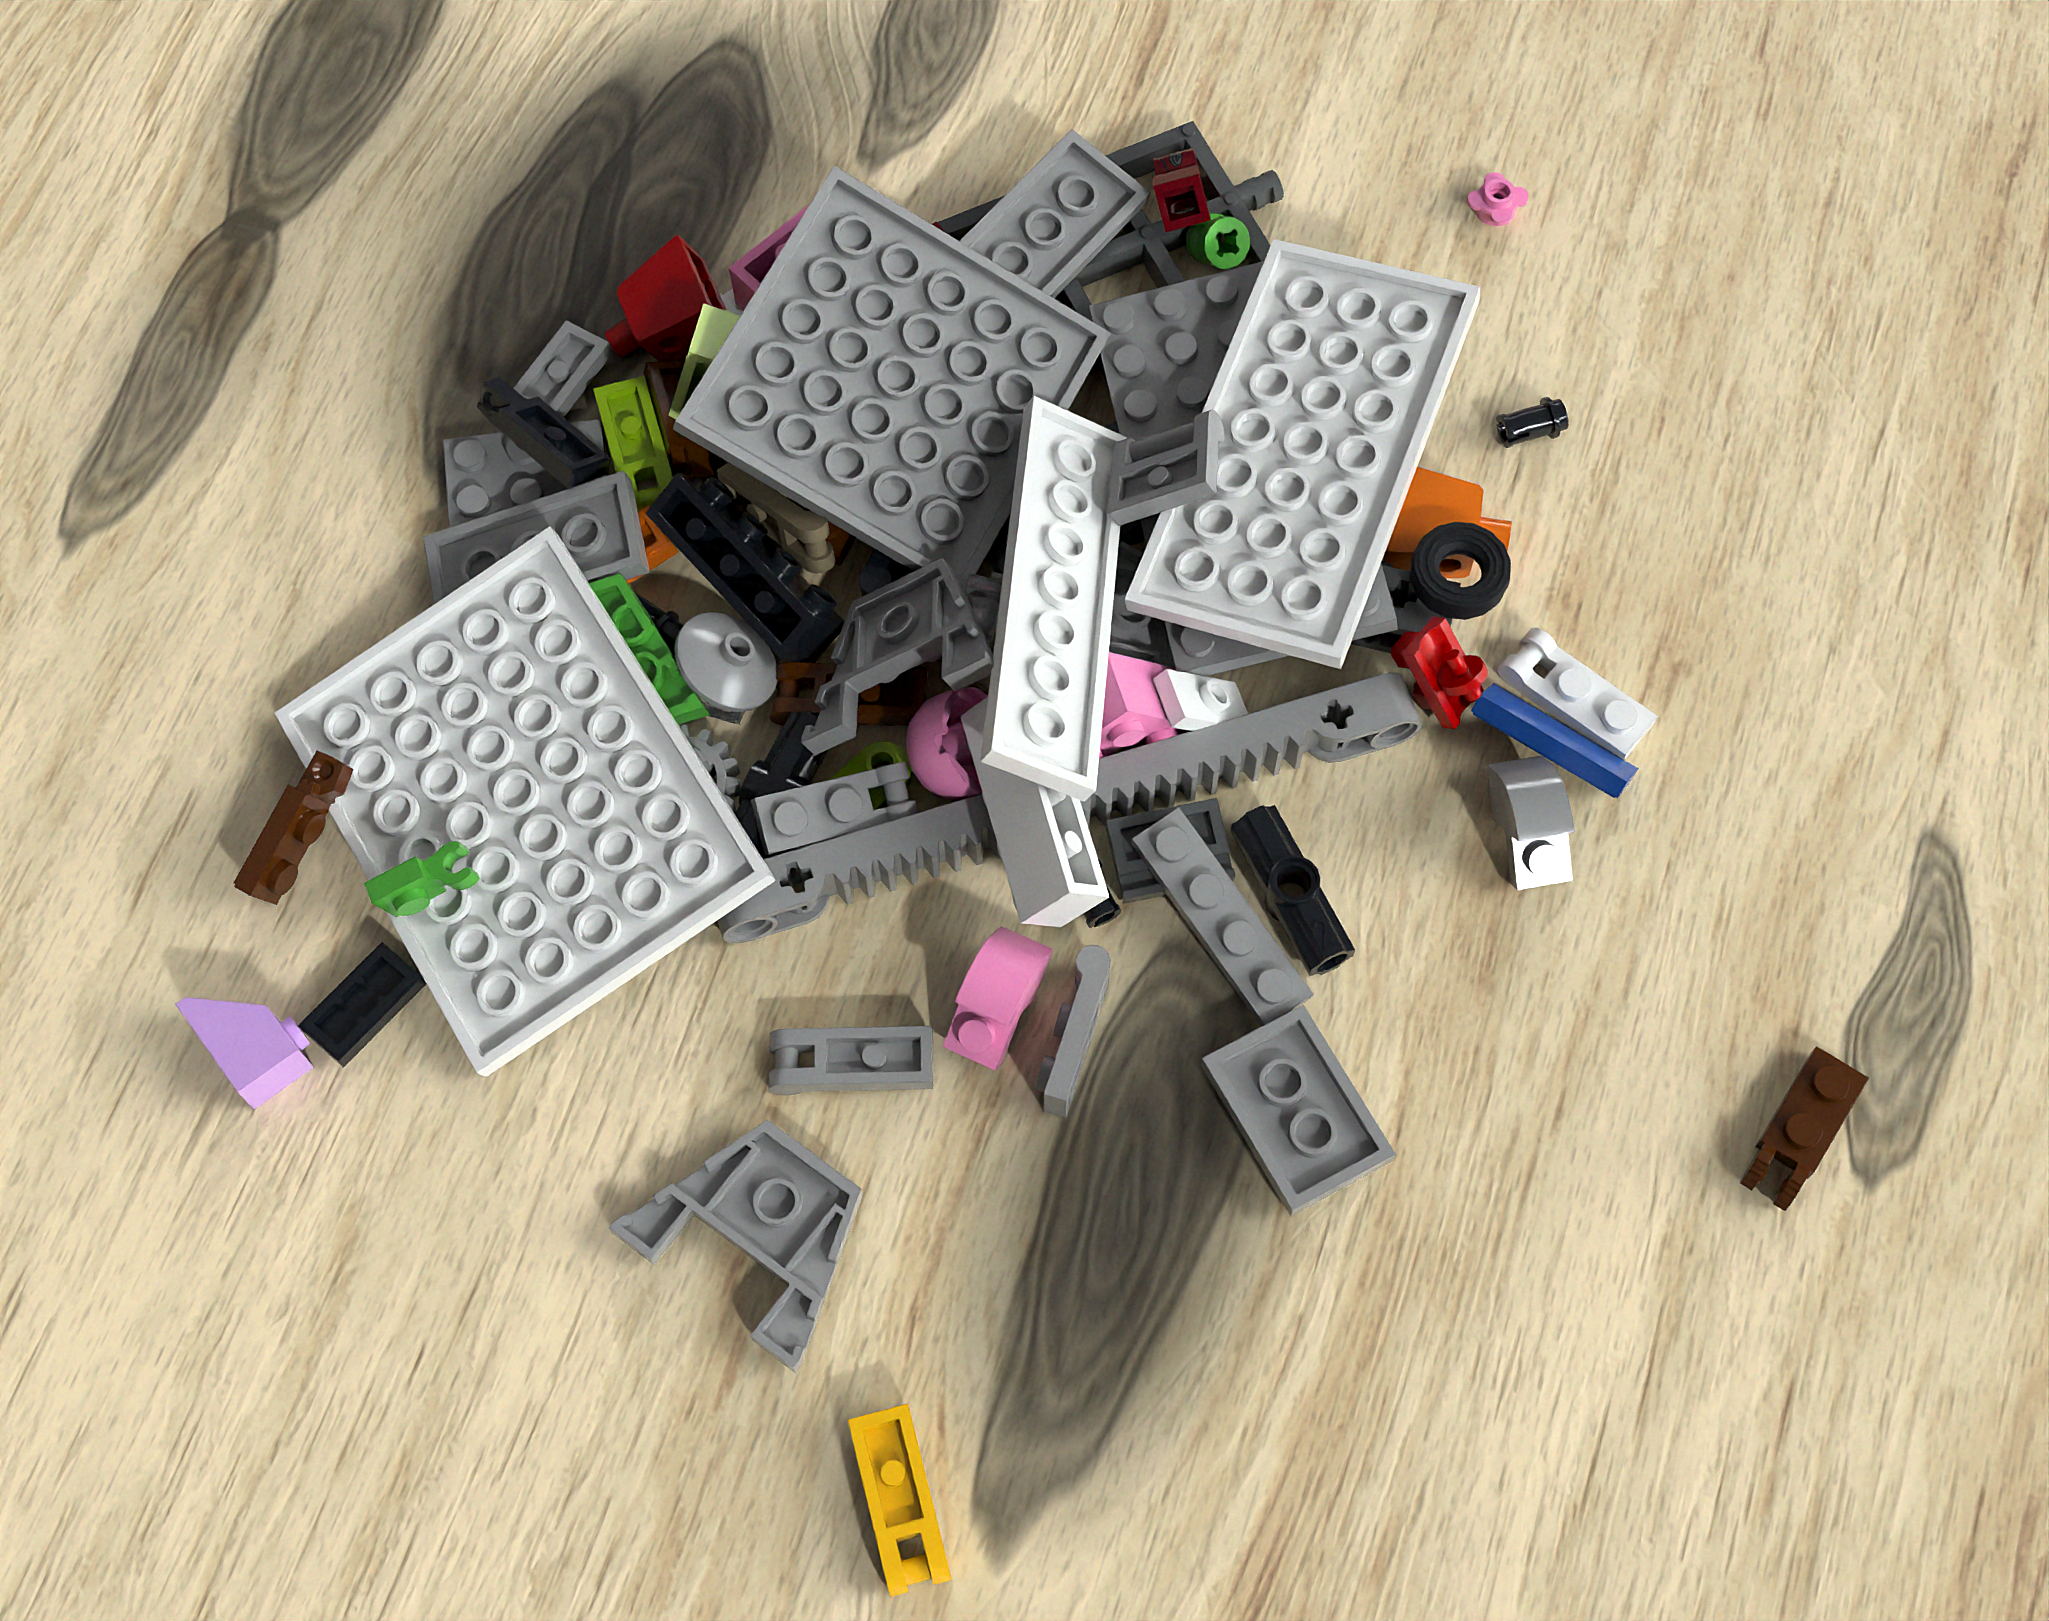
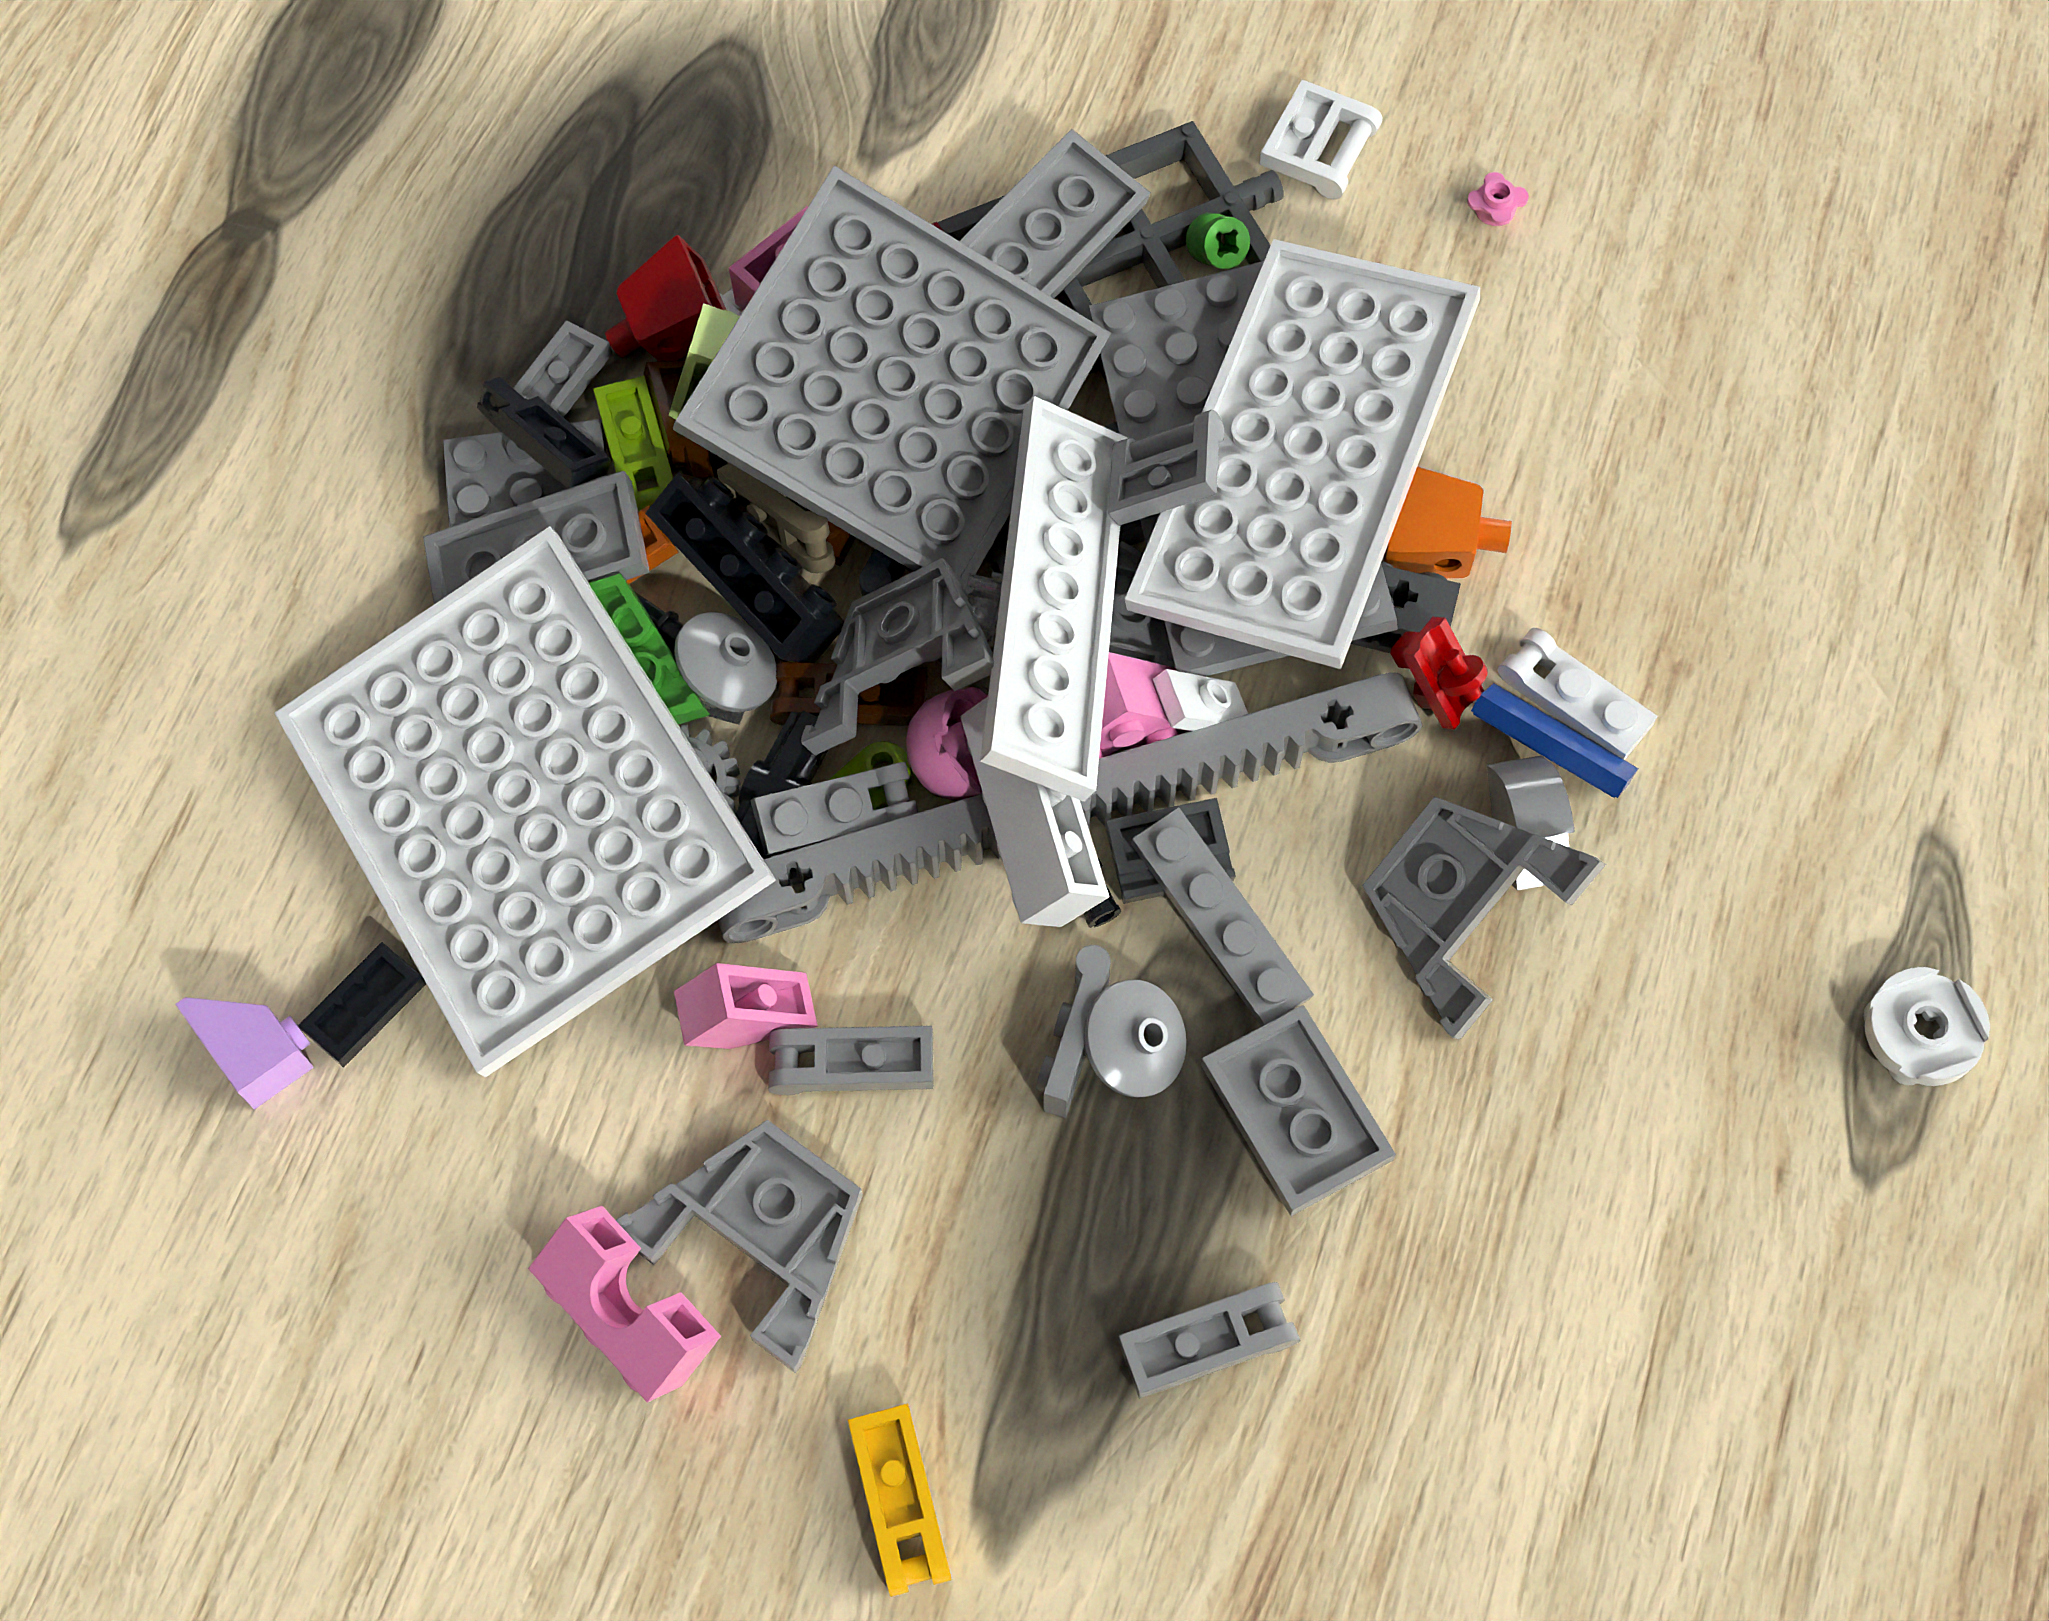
(292, 829): reddish brown hinge -> none
(415, 882): bright green plate -> none
(586, 1275): none -> bright pink arch
(742, 1005): none -> bright pink slope
(994, 995): bright pink brick -> none
(1117, 1040): none -> light grey dish
(1179, 187): dark red leg -> none
(1206, 1340): none -> light grey plate
(1306, 129): none -> white plate
(1306, 918): black piece -> none
(1447, 880): none -> light grey wing
(1464, 540): black tyre -> none
(1533, 422): black pin -> none
(1806, 1123): reddish brown hinge -> none
(1912, 1056): none -> white plate

